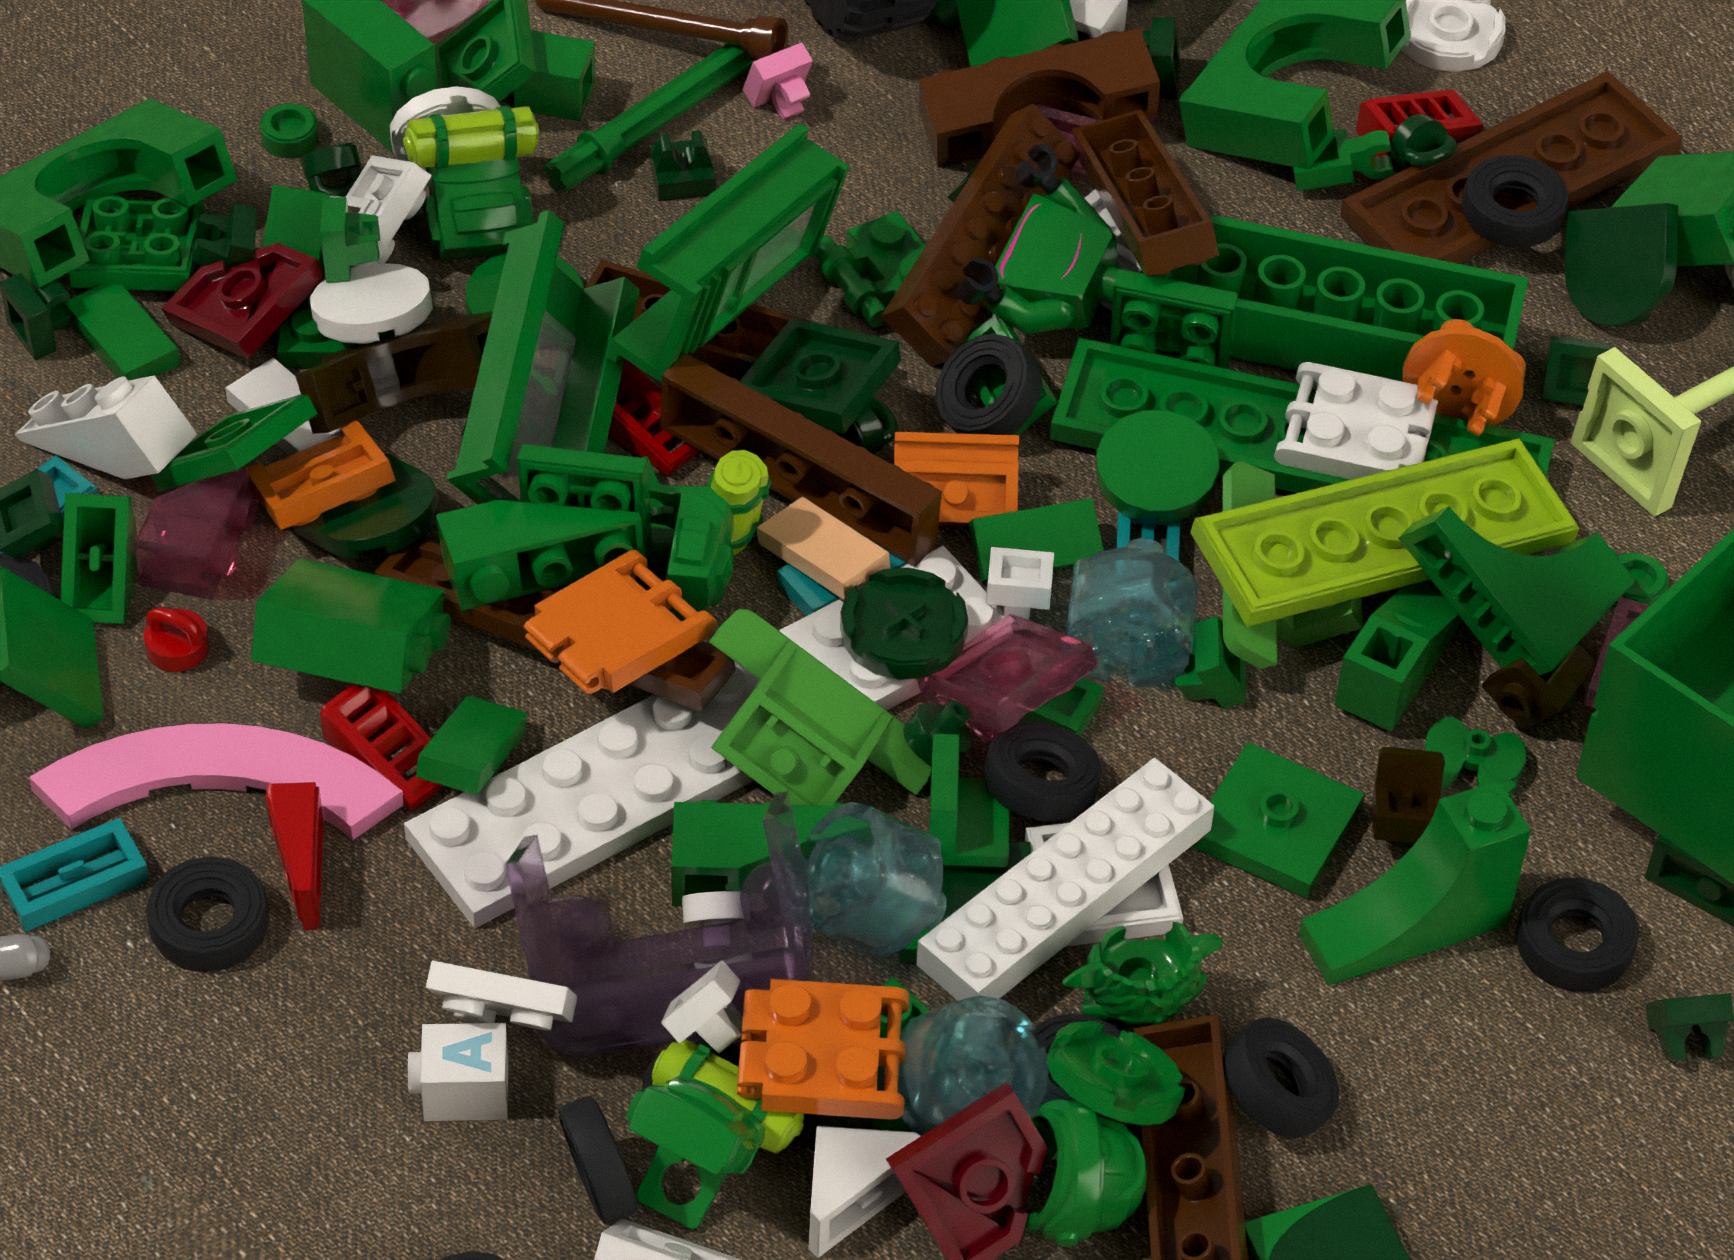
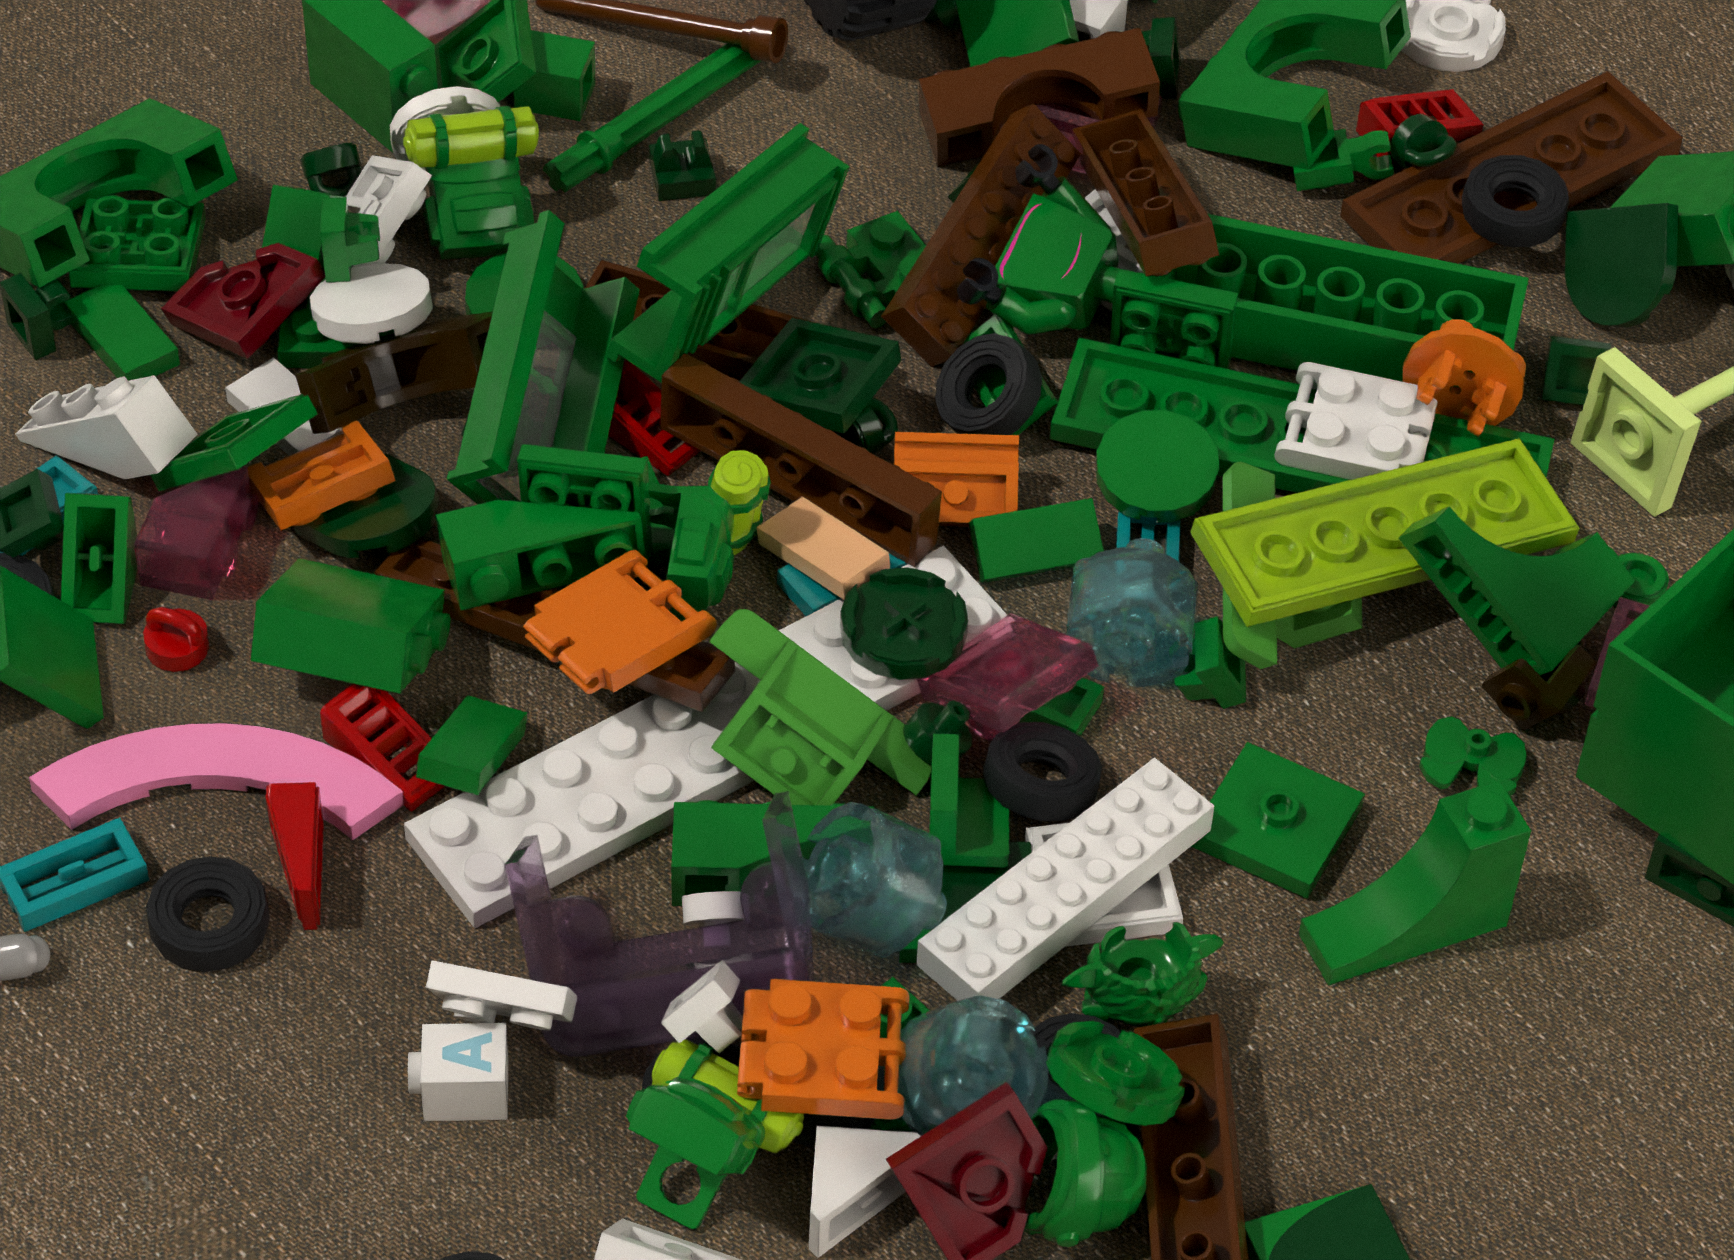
(226, 237): dark green tile -> none
(289, 130): green tile -> none
(598, 1160): black tyre -> none
(780, 80): bright pink tile -> none
(1020, 580): white tile -> none
(1263, 1095): black tyre -> none
(1396, 654): green slope -> none
(1405, 794): dark brown bracket -> none
(1568, 967): black tyre -> none
(1704, 1014): dark green tile -> none

